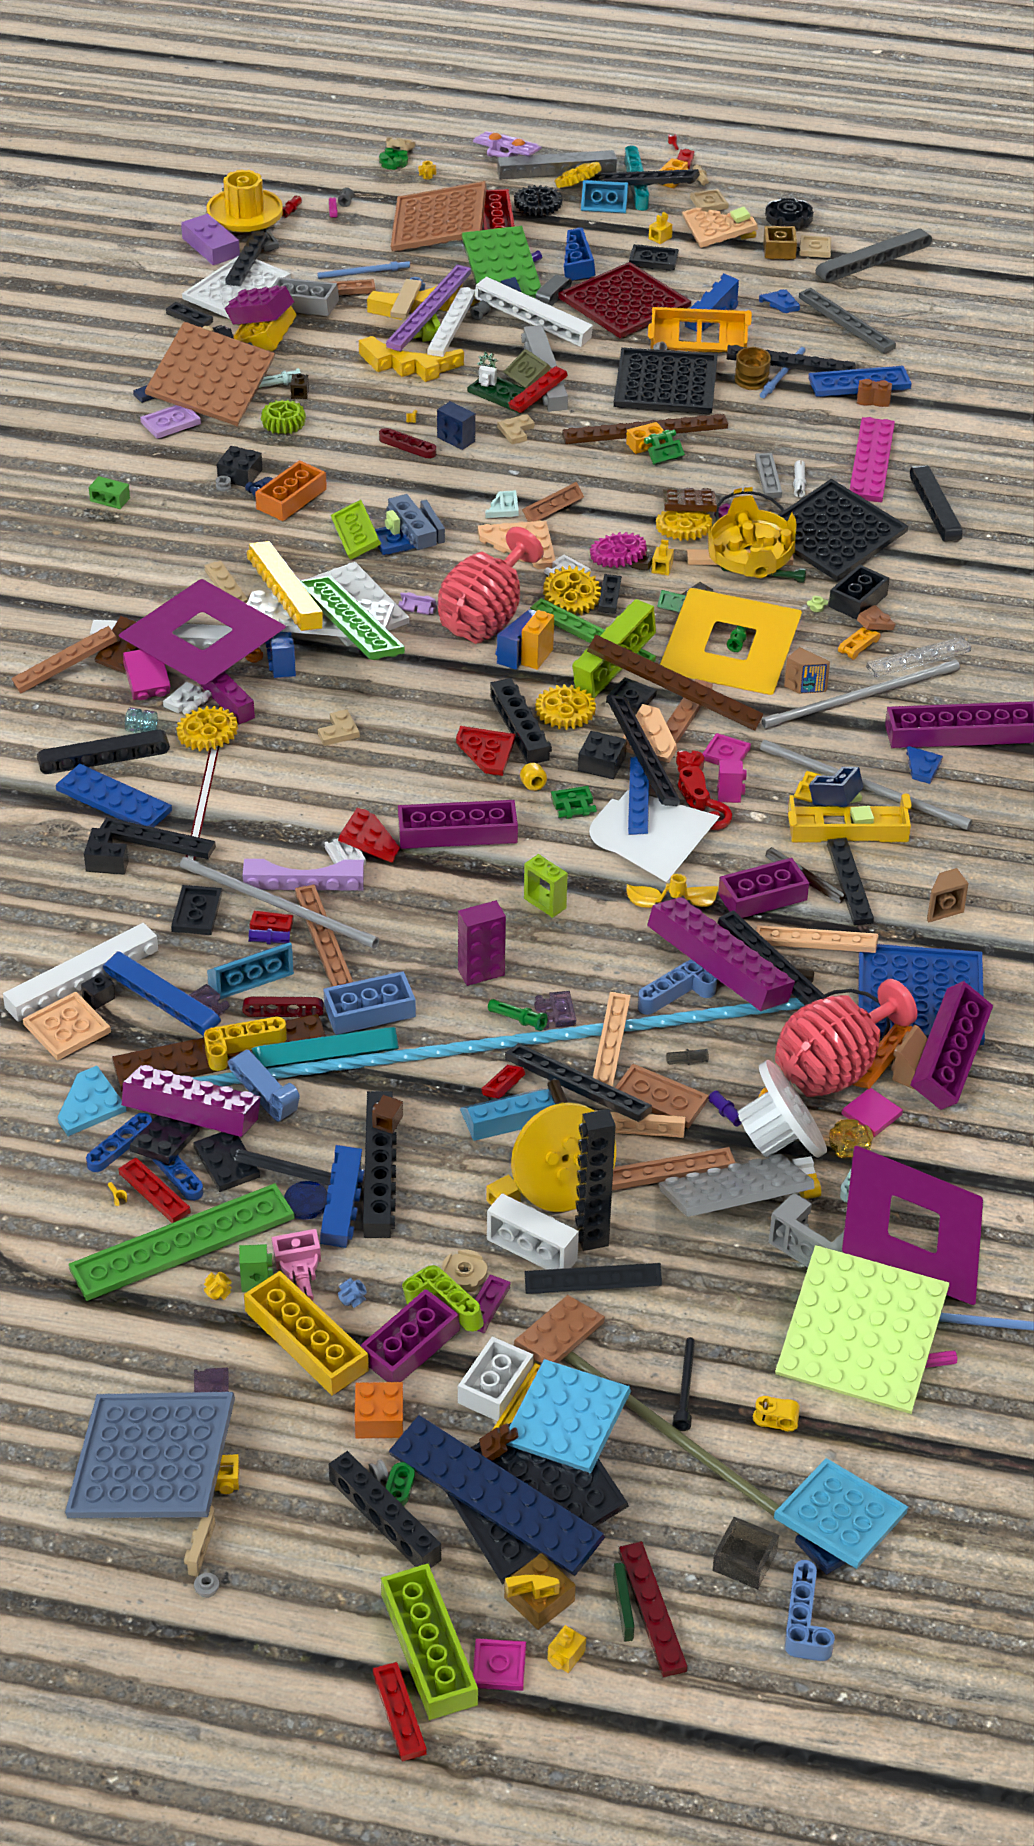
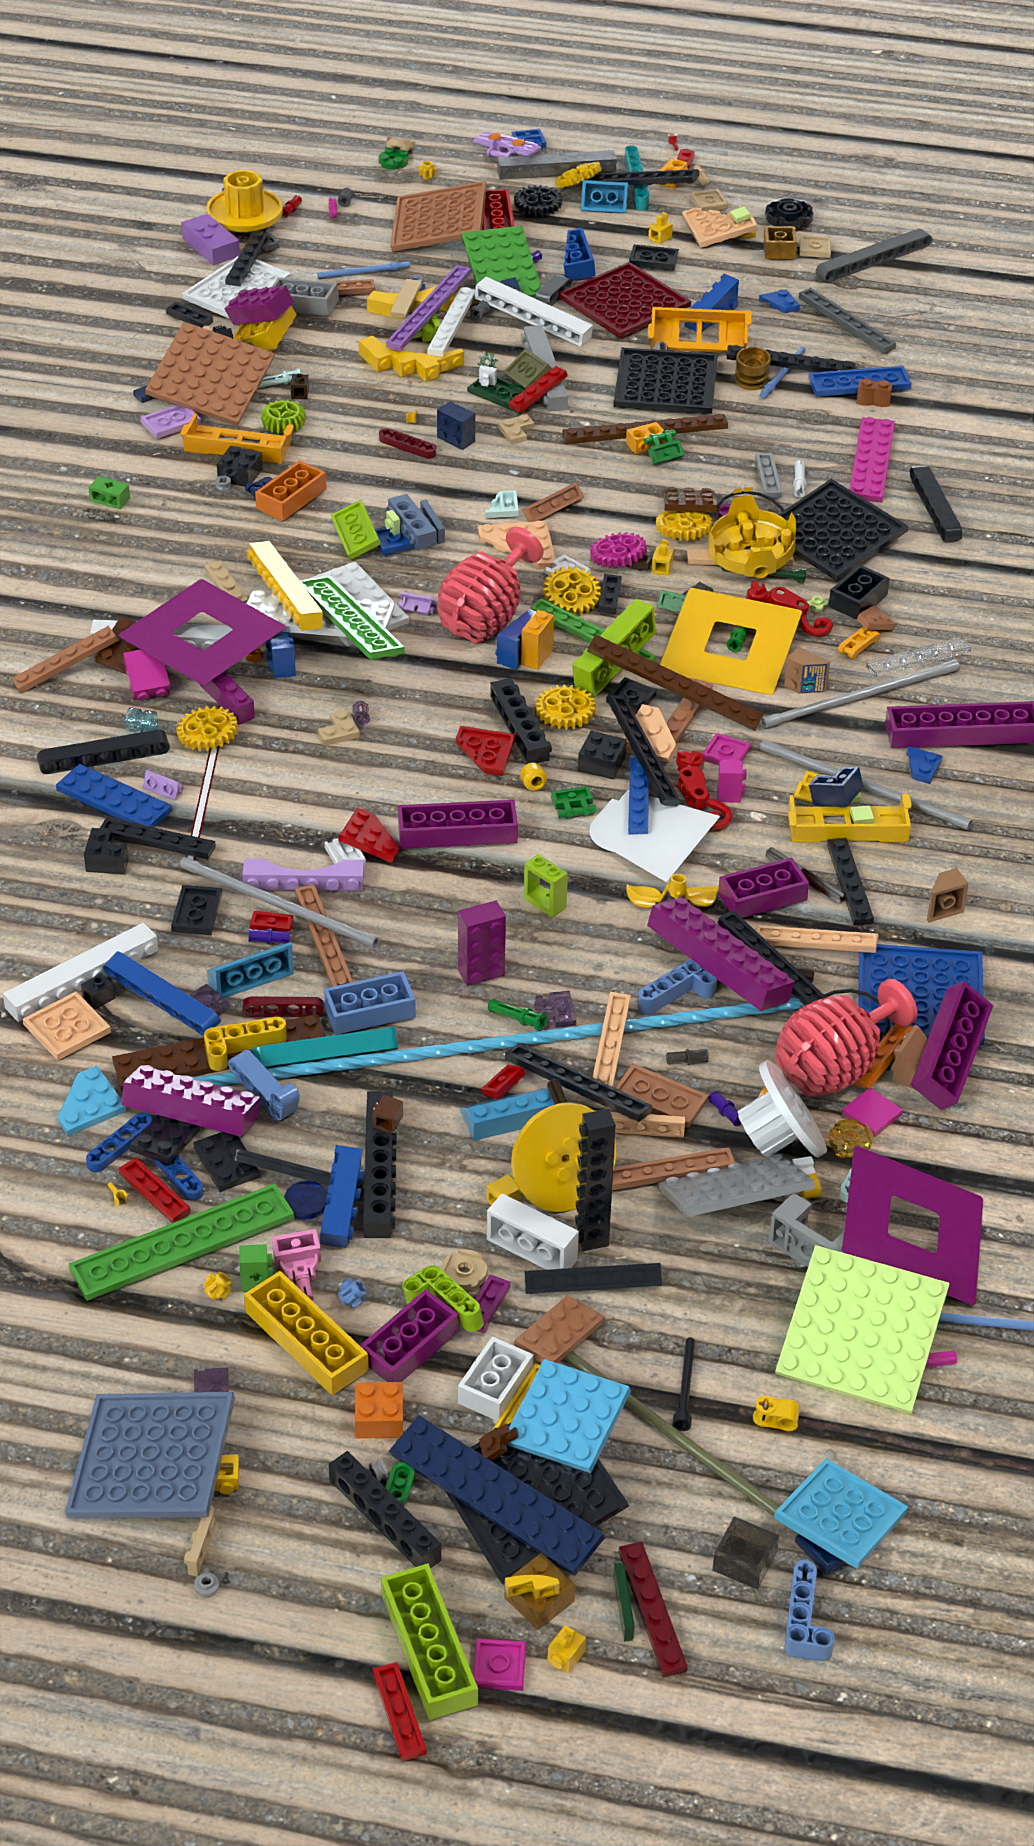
(162, 785): none -> lavender hinge
(186, 698): white plate -> none
(207, 440): none -> light orange piece
(364, 713): none -> clear purple bush
(532, 135): none -> blue wing
(790, 600): none -> red animal

